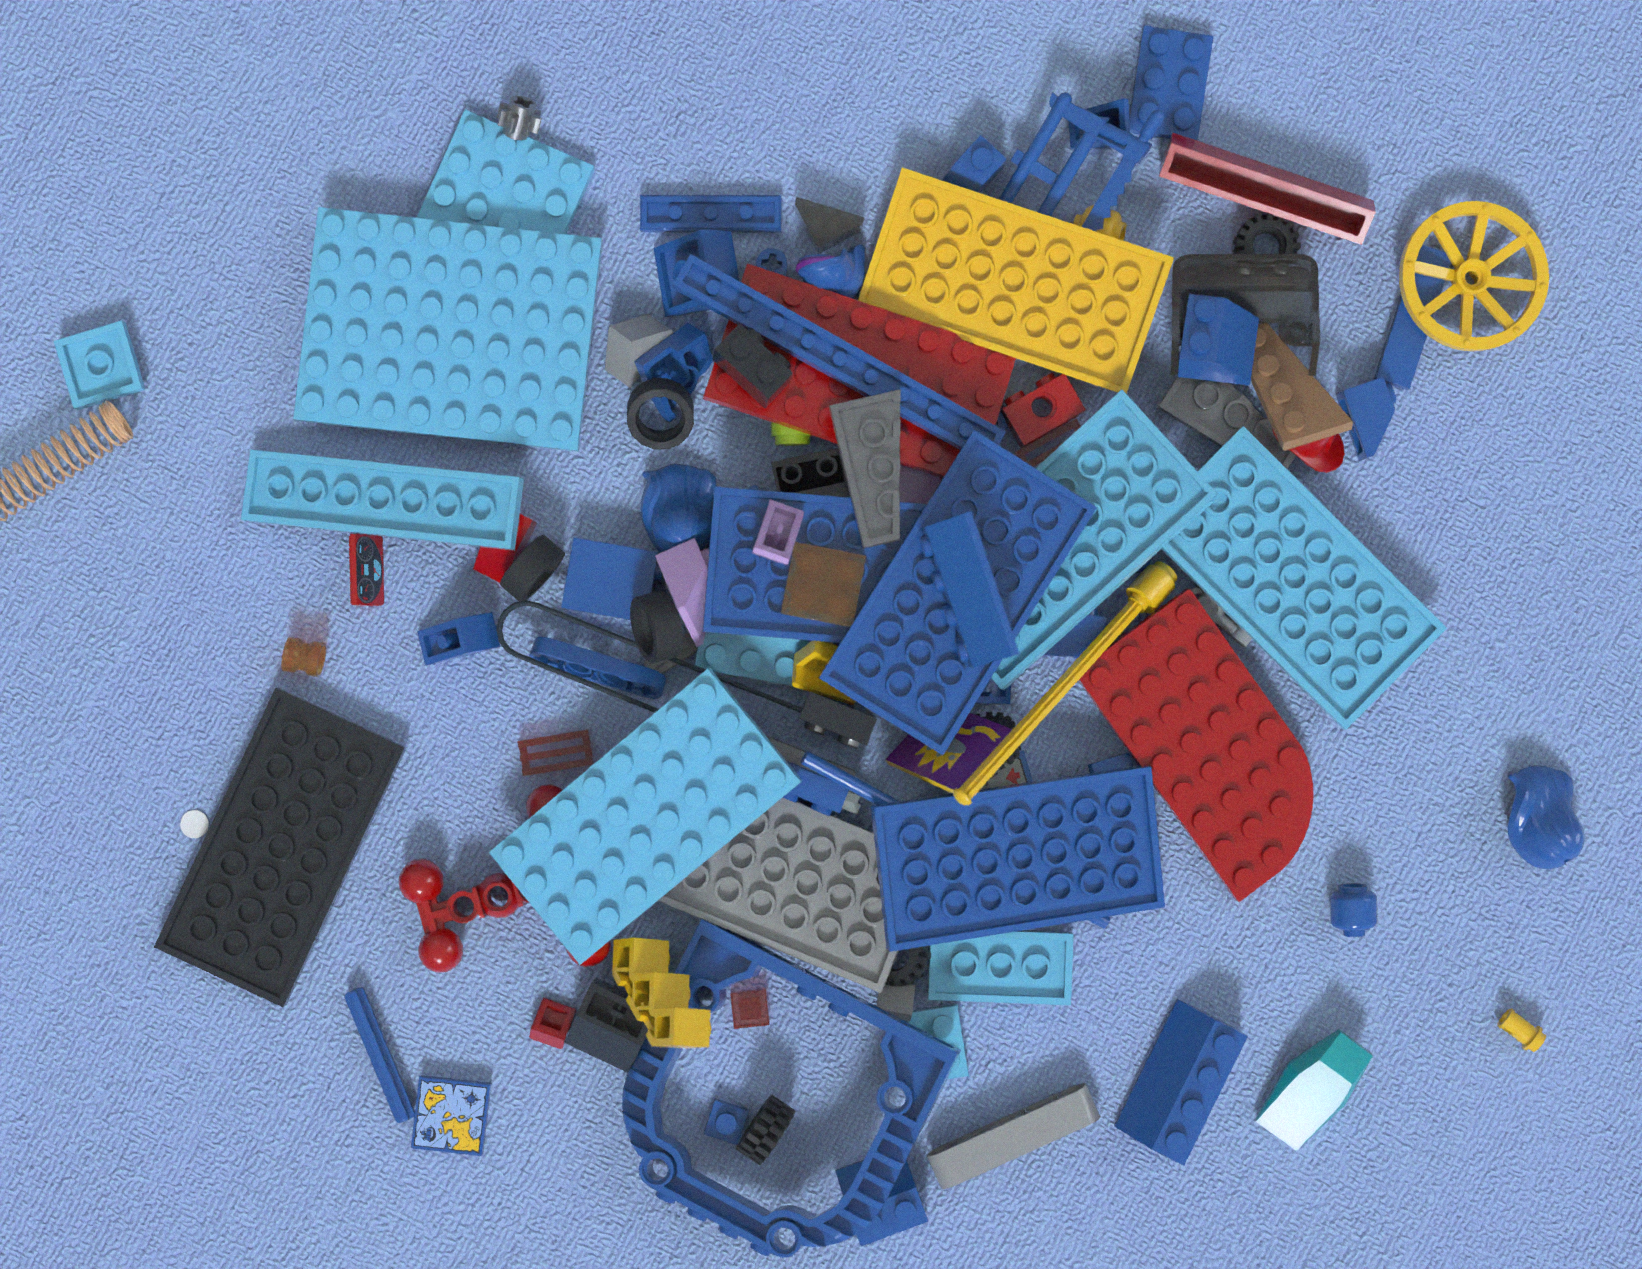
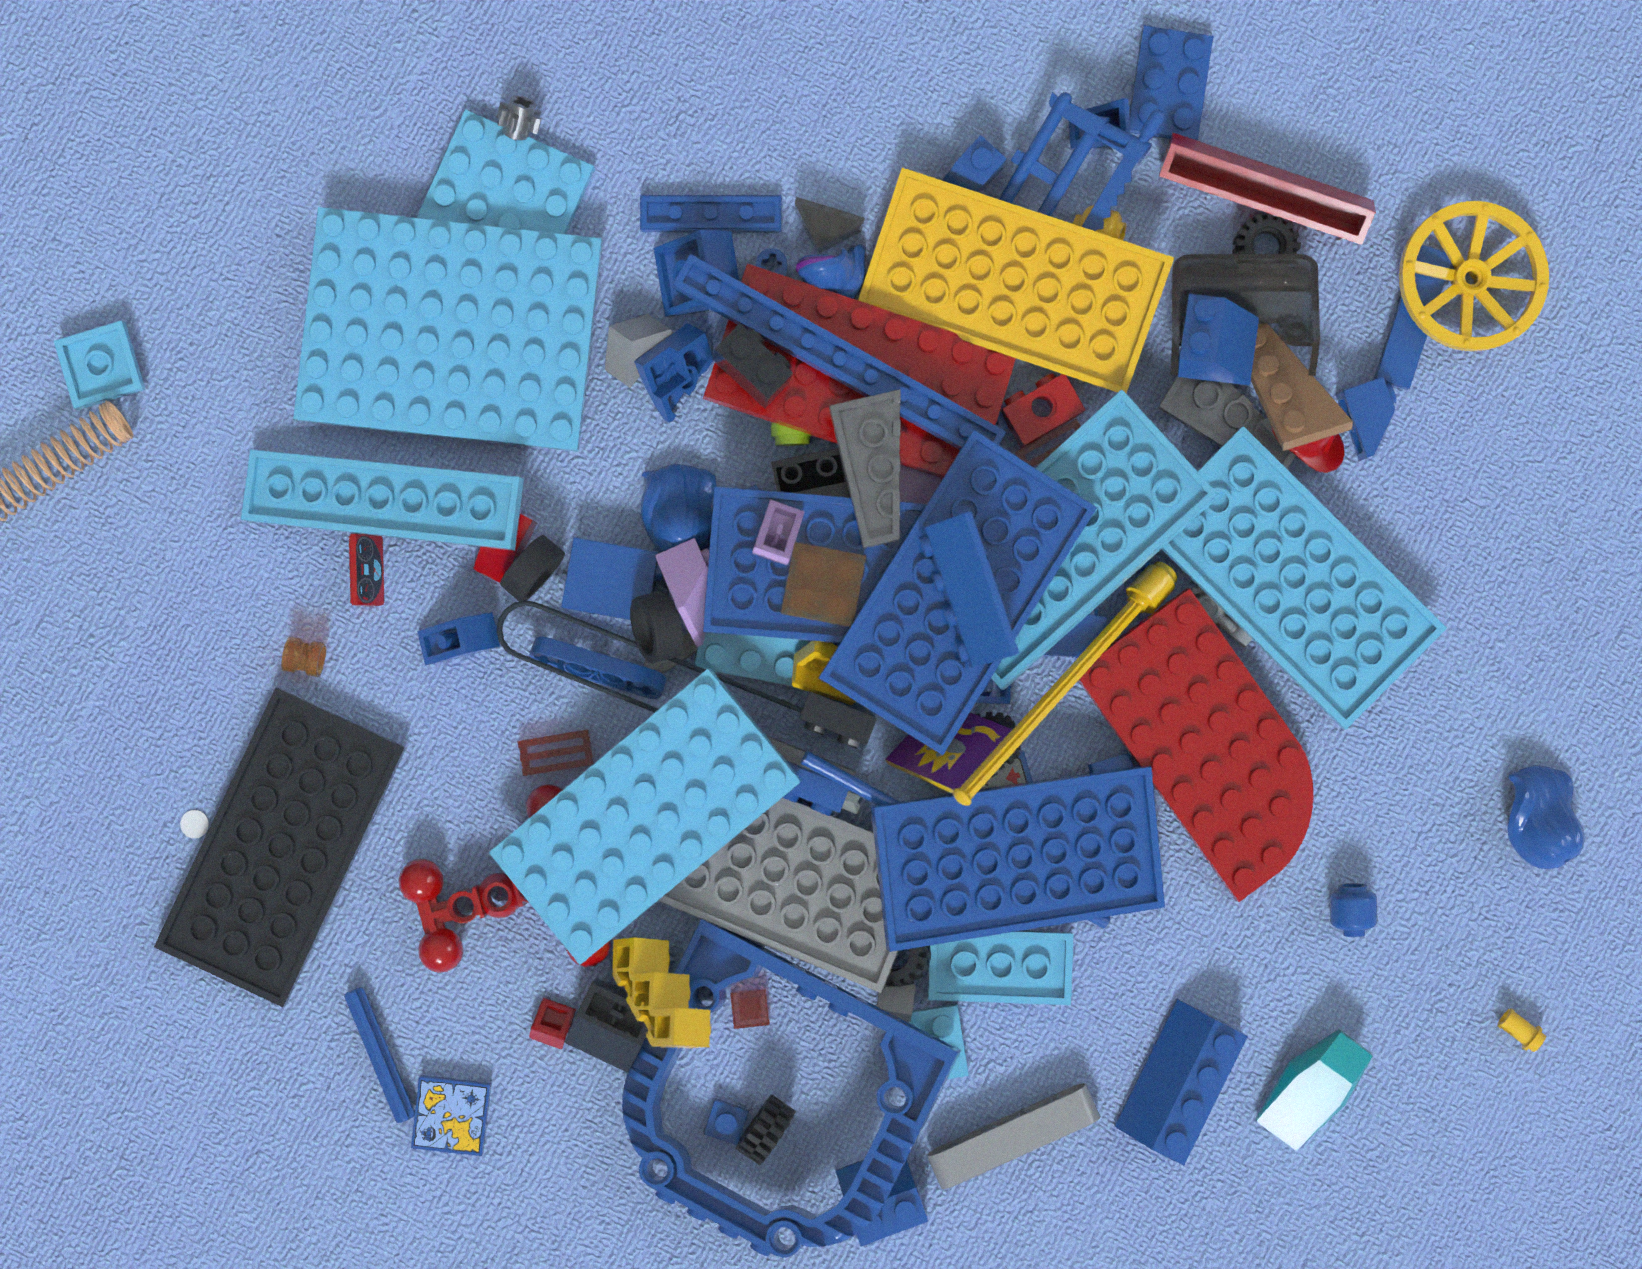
(660, 438): black tyre -> none

